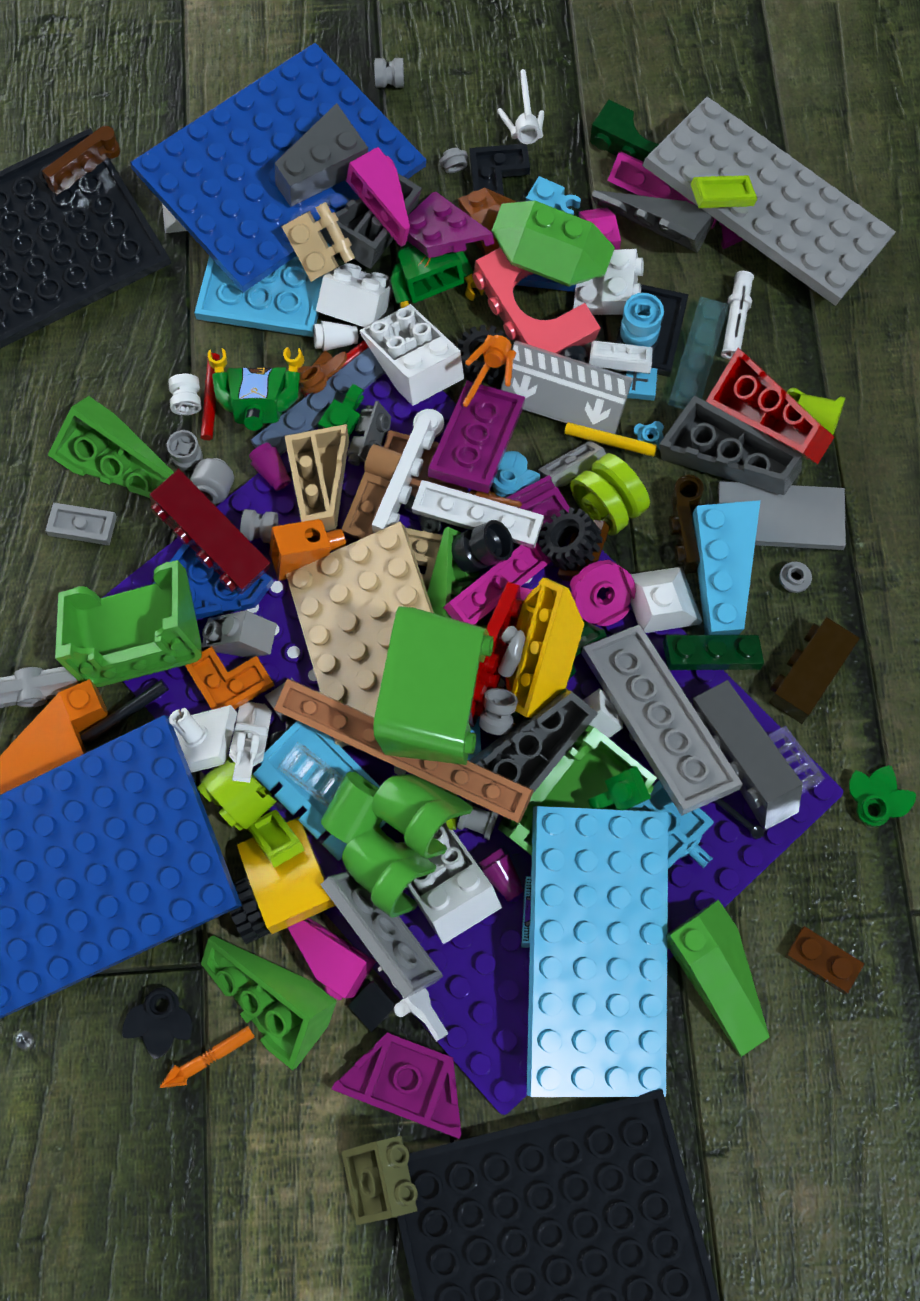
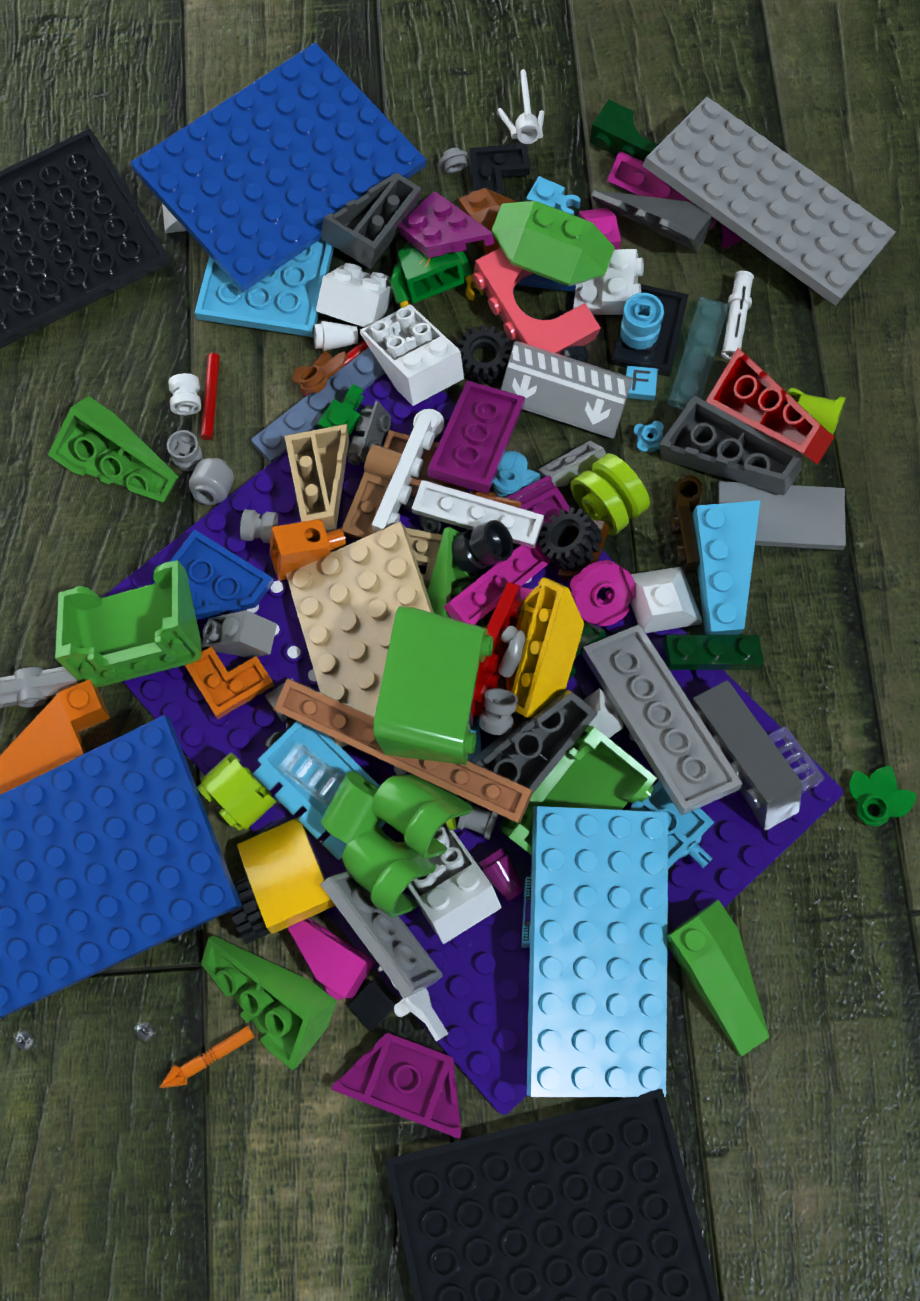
(81, 159): reddish brown plate -> none
(81, 523): light grey plate -> none
(124, 712): black bar -> none
(158, 1027): black plate -> none
(204, 736): white tile -> none
(208, 532): dark red wedge -> none
(249, 739): white piece -> none
(256, 393): green torso -> none
(270, 466): magenta cone -> none
(275, 838): lime tile -> none
(311, 245): tan plate -> none
(319, 157): dark grey wedge -> none
(378, 186): dark pink slope -> none
(379, 1180): olive plate -> none
(389, 72): light grey wheel -> none
(496, 352): orange plant -> none
(610, 439): yellow bar -> none
(621, 357): white plate -> none
(624, 791): green plate -> none
(723, 191): lime tile -> none
(756, 831): black hinge -> none
(791, 584): light grey plate -> none
(812, 669): dark brown brick -> none
(824, 960): reddish brown plate -> none

